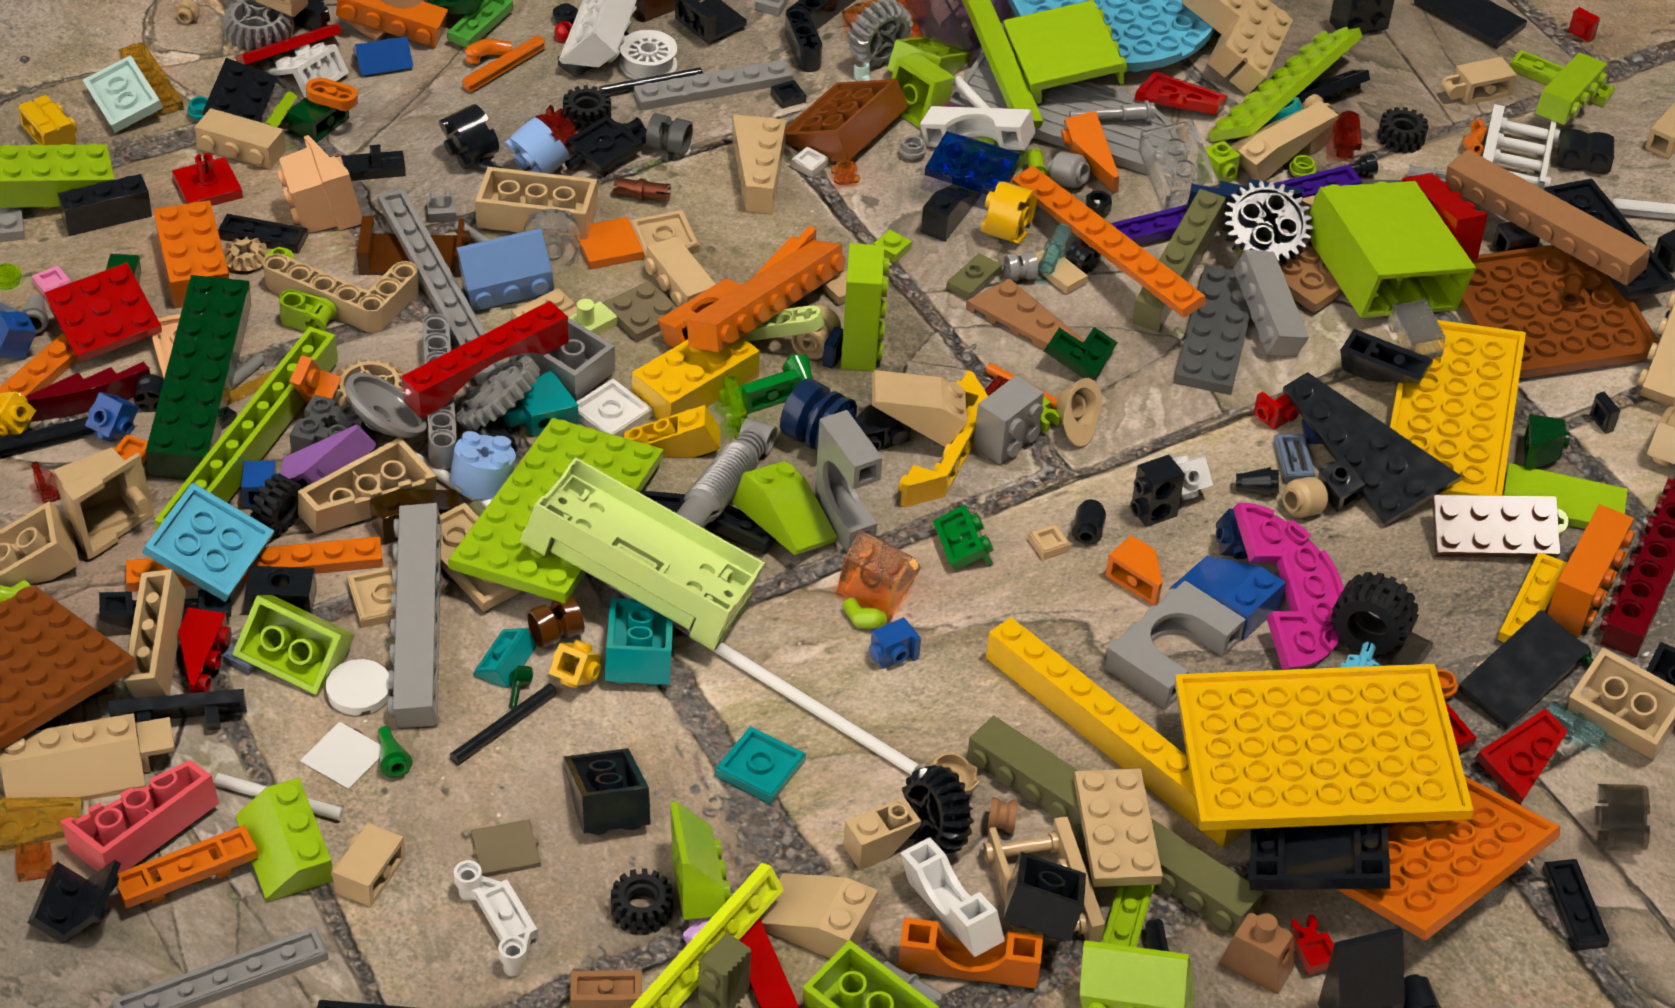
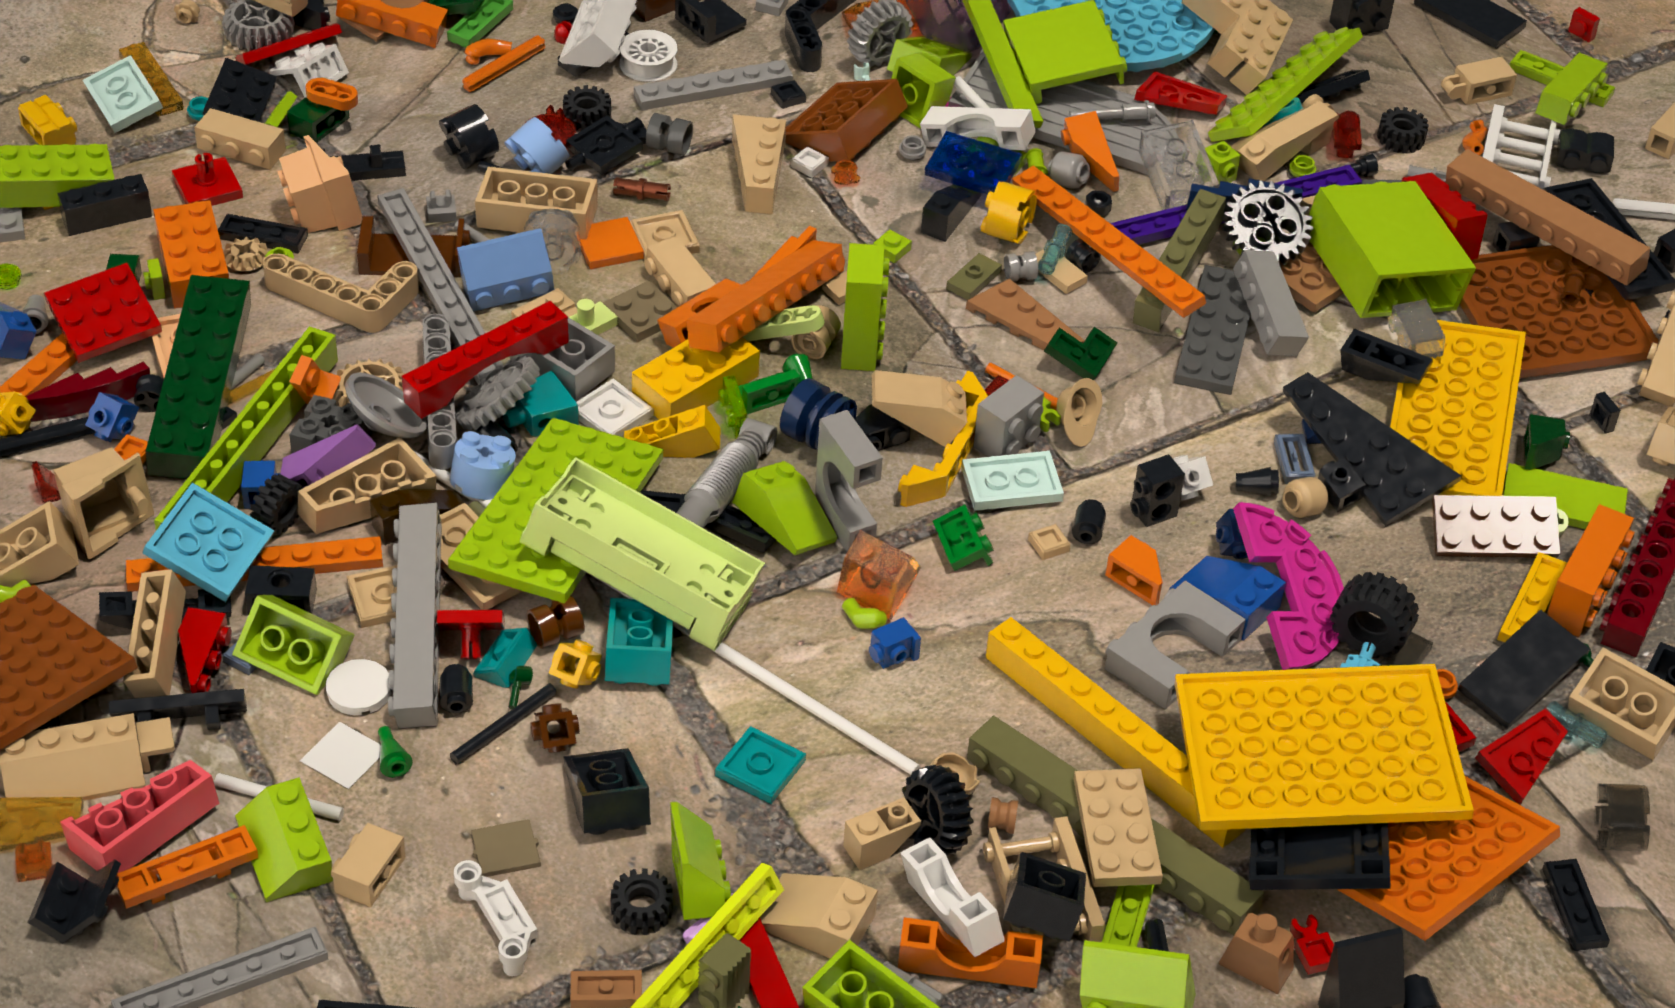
(50, 279): bright pink tile -> none
(154, 279): none -> lime plate
(303, 310): lime piece -> none
(383, 56): blue panel -> none
(456, 689): none -> black brick
(471, 624): none -> red tile
(563, 736): none -> reddish brown brick
(627, 86): black bar -> none
(833, 347): dark blue tile -> none
(1012, 480): none -> light aqua plate
(1274, 412): red bracket -> none

